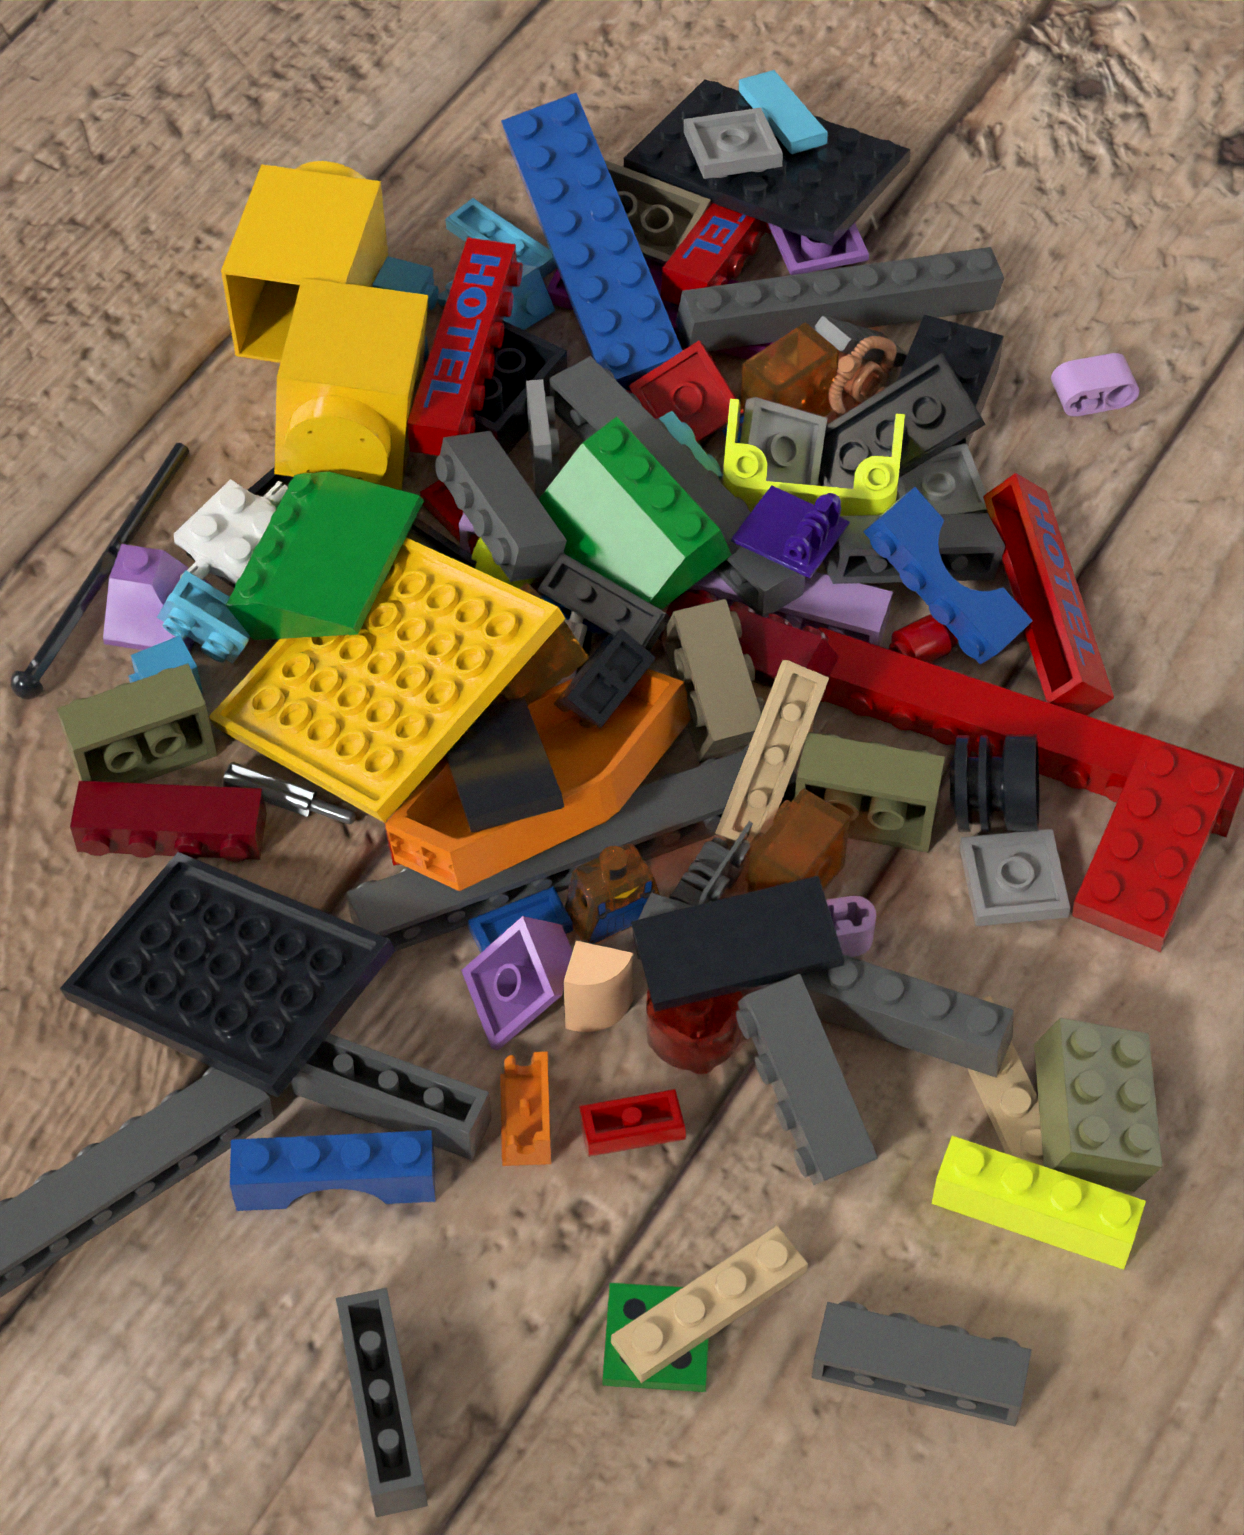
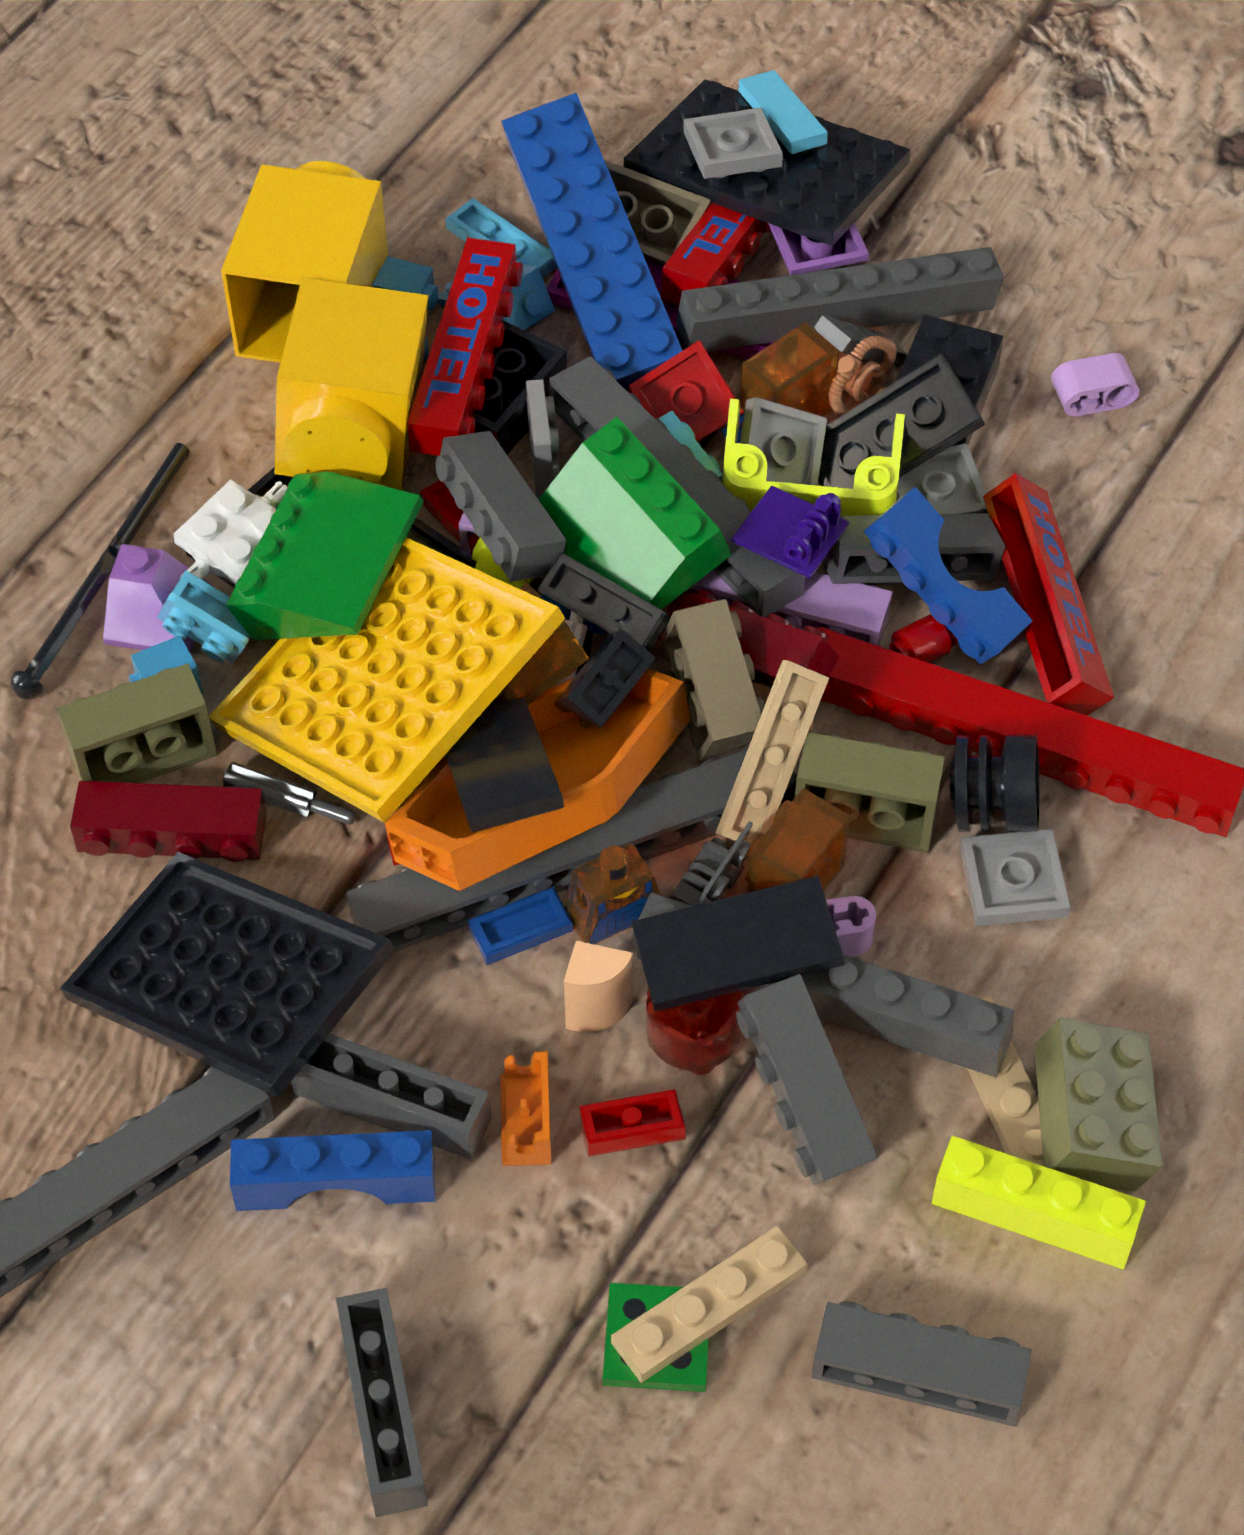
(518, 977): medium lavender slope -> none
(1153, 843): red brick -> none

